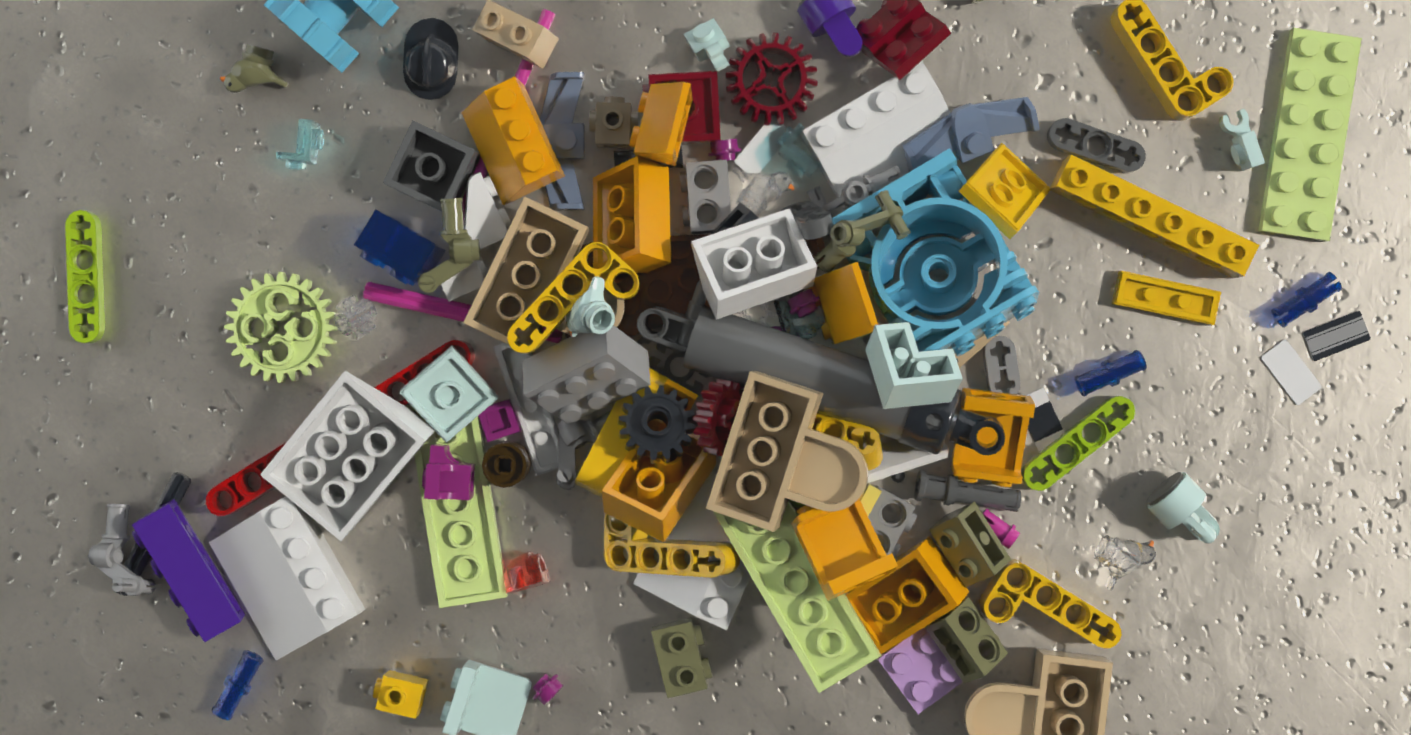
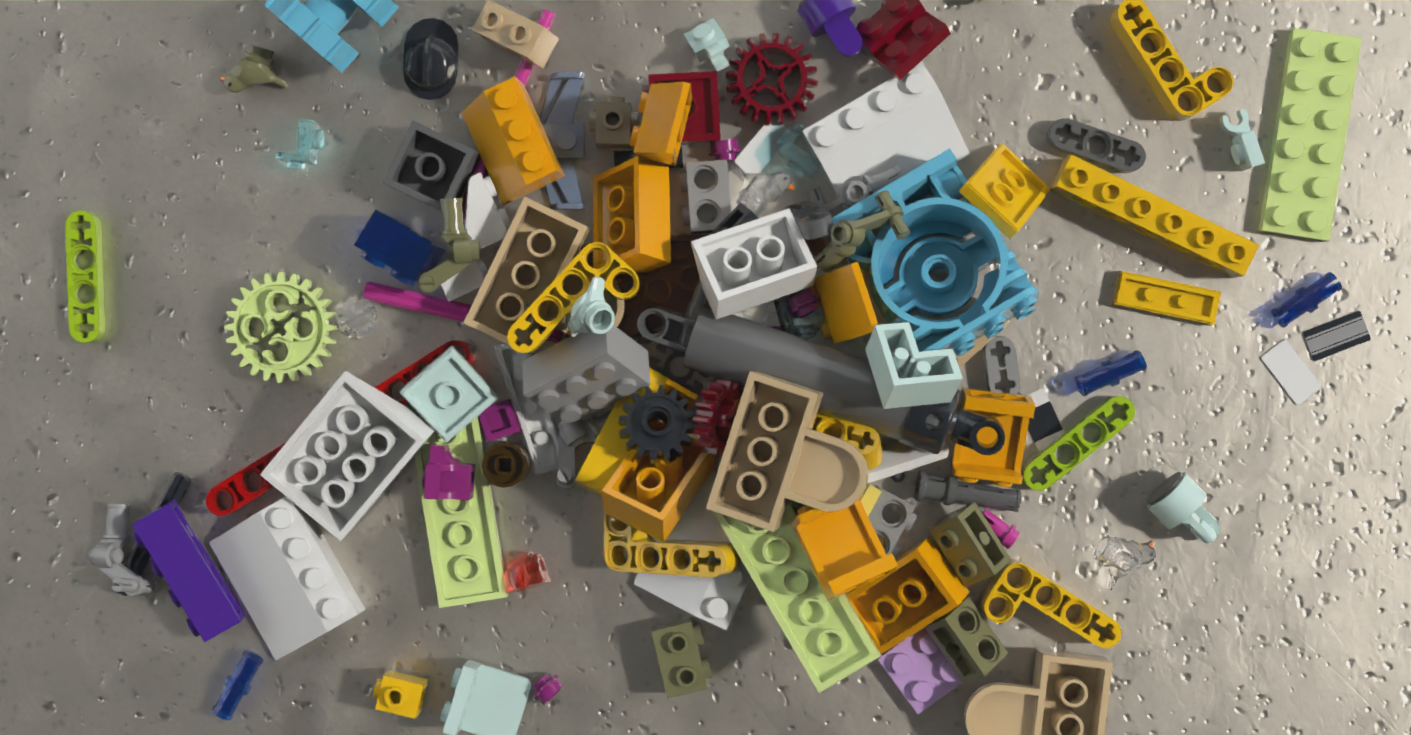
(970, 130): sand blue plate -> none

